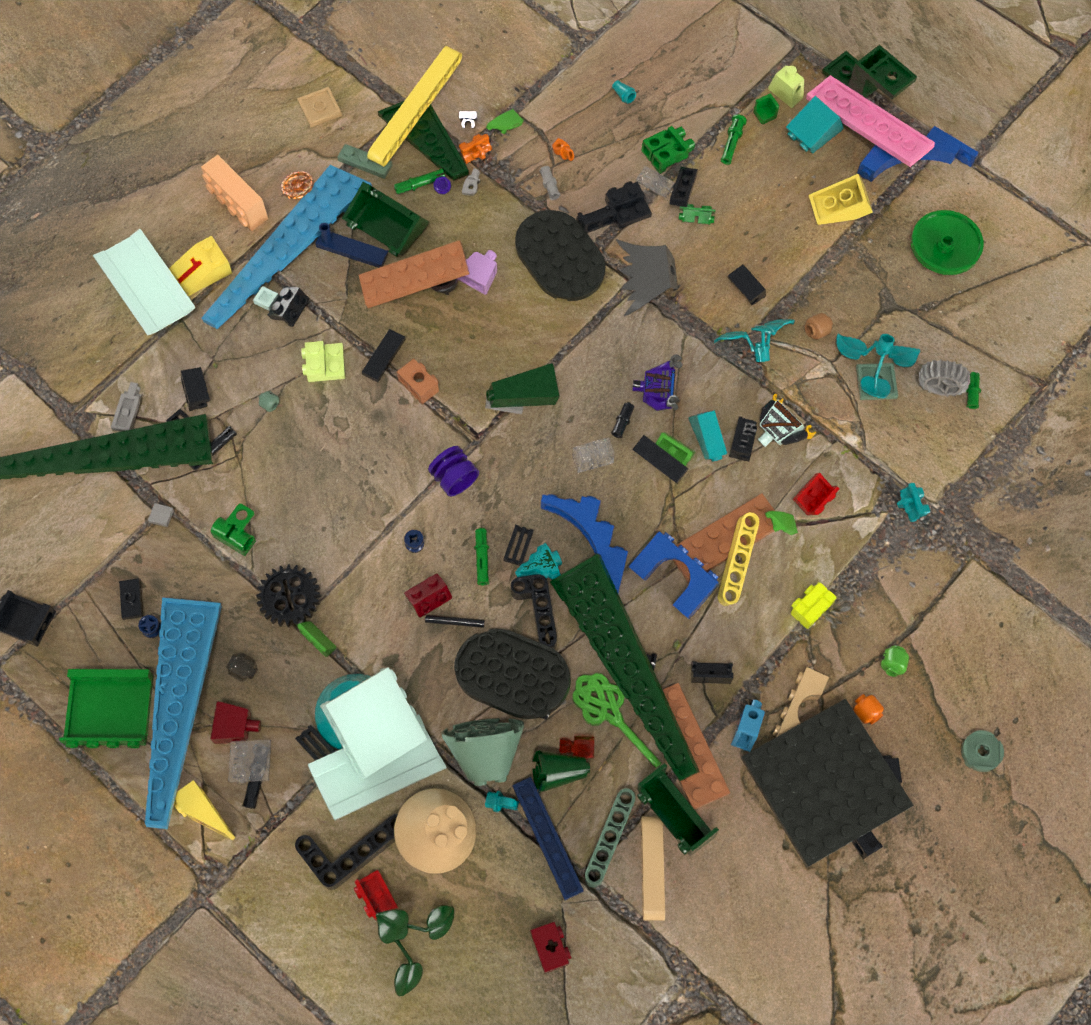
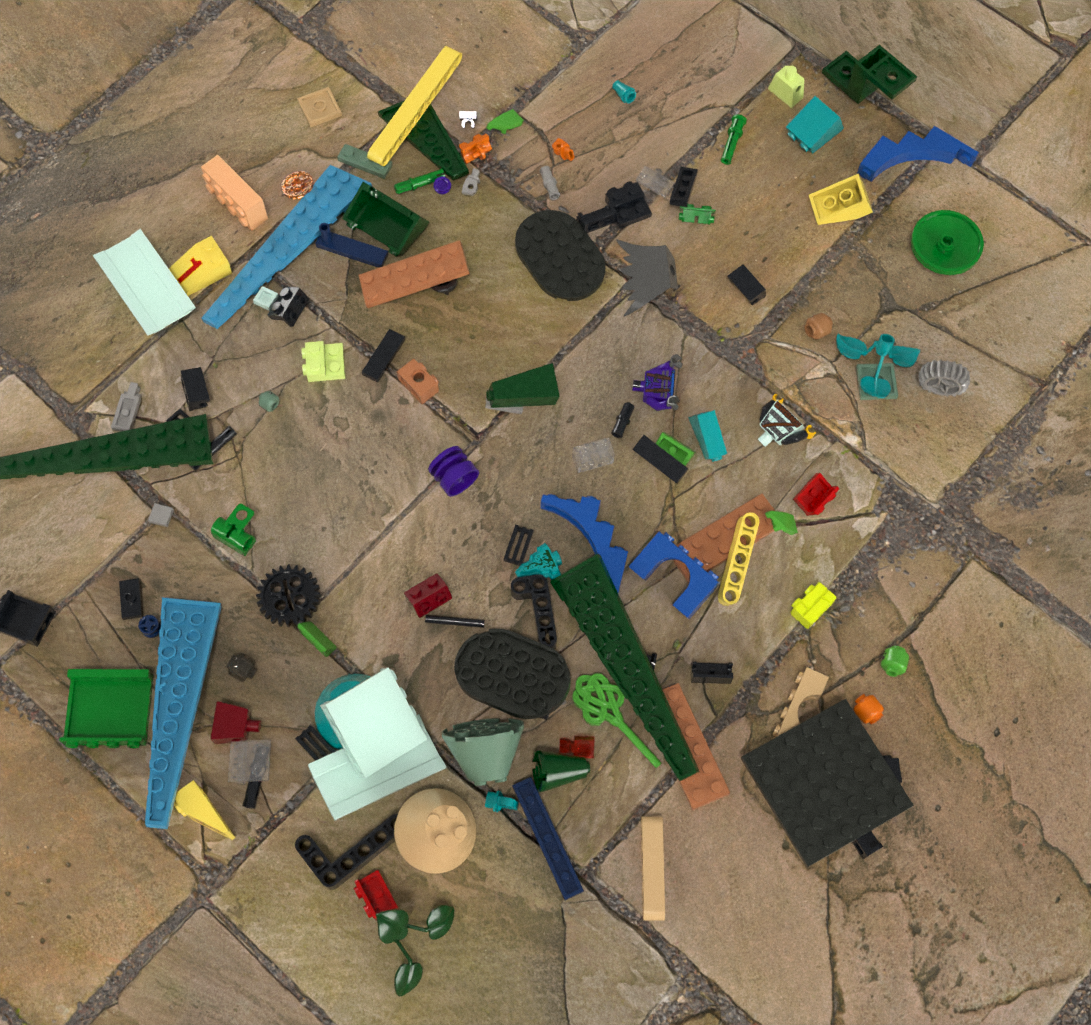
(414, 545): dark blue wheel -> none
(481, 270): lavender torso -> none
(481, 556): green axle -> none
(541, 937): dark red brick -> none
(610, 827): sand green beam -> none
(667, 148): green hips -> none
(675, 811): dark green windscreen -> none
(743, 439): black hinge -> none
(748, 726): dark azure torso -> none
(761, 348): teal plant -> none
(766, 108): green panel -> none
(872, 121): bright pink plate -> none
(911, 502): teal hips -> none
(973, 391): green axle -> none
(990, 744): sand green plate -> none

